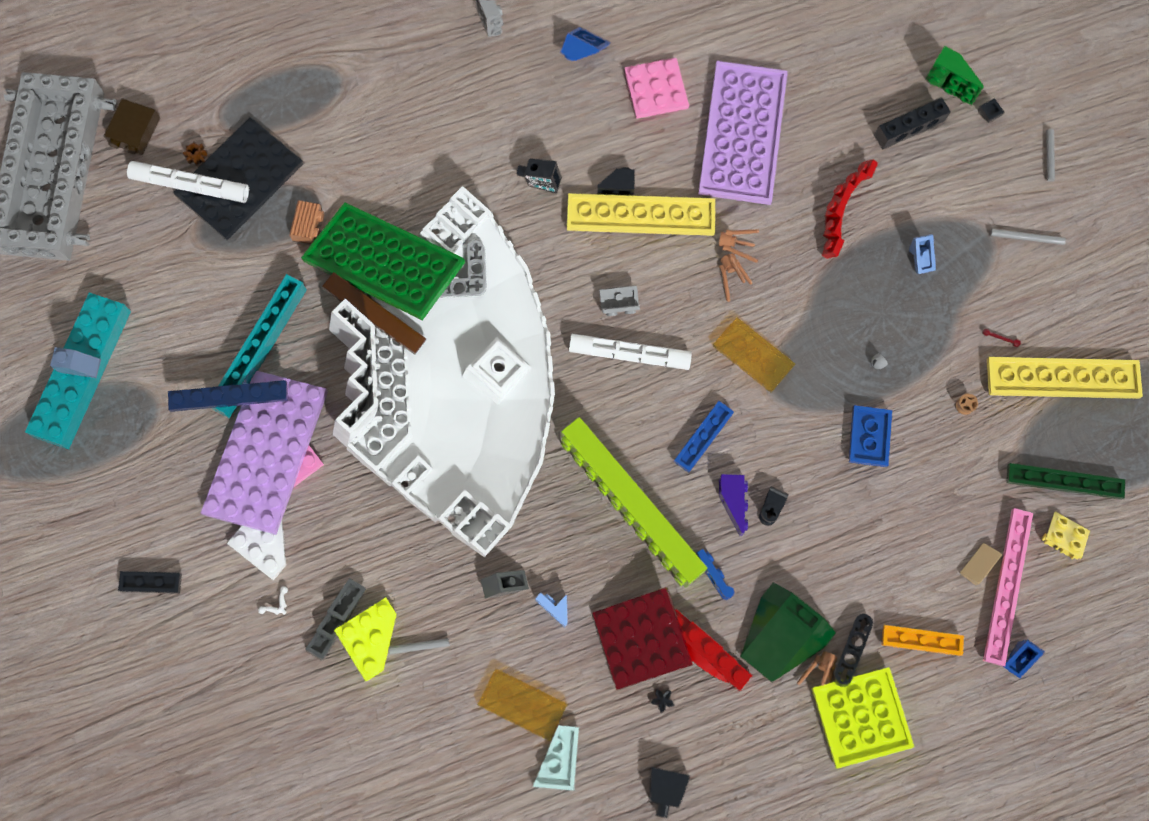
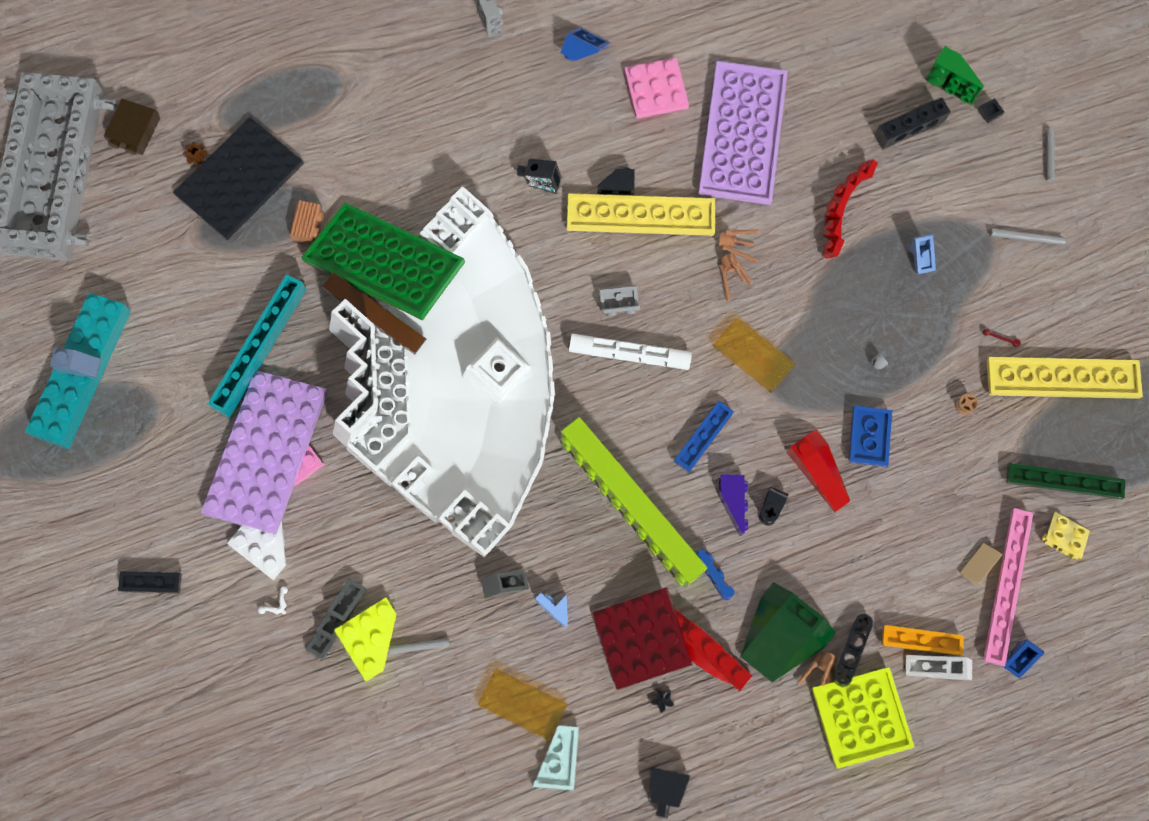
(188, 181): white piece -> none
(227, 396): dark blue plate -> none
(472, 277): light grey beam -> none
(818, 465): none -> red wedge
(939, 667): none -> white slope

